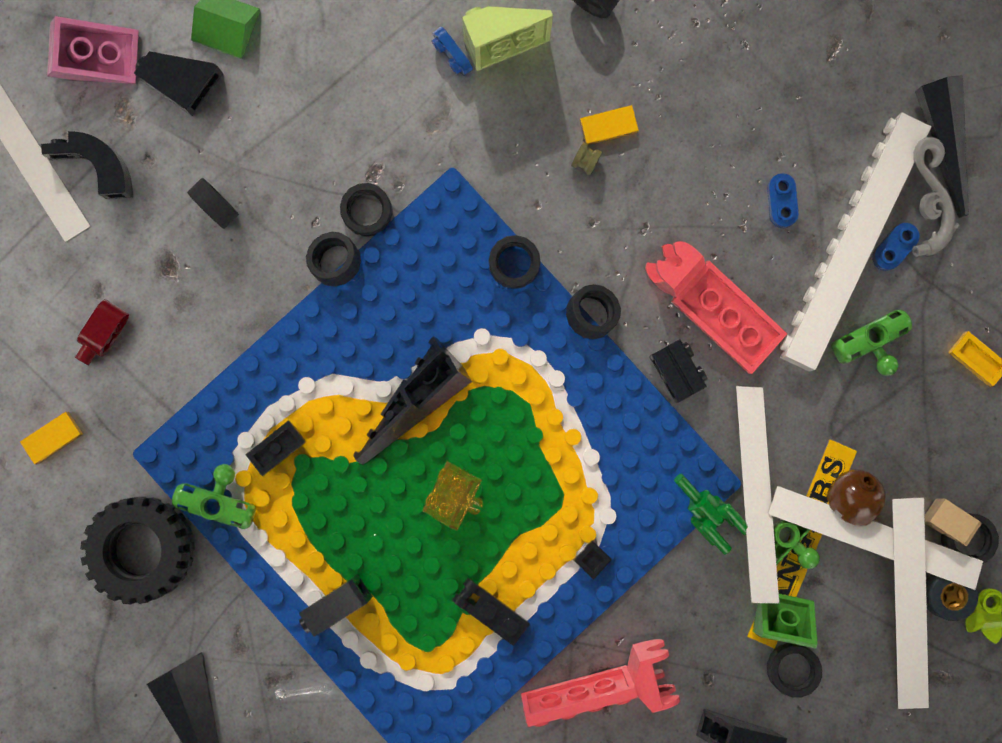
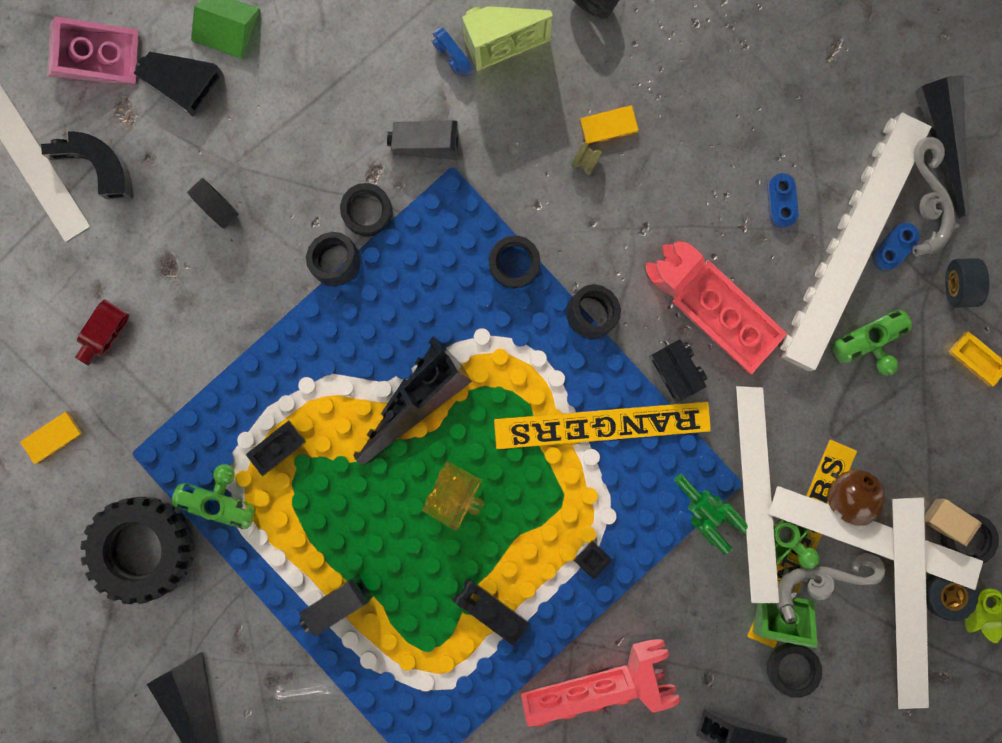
(425, 139): none -> black slope
(602, 425): none -> yellow sticker
(826, 576): none -> light grey plant
(967, 282): none -> black wheel

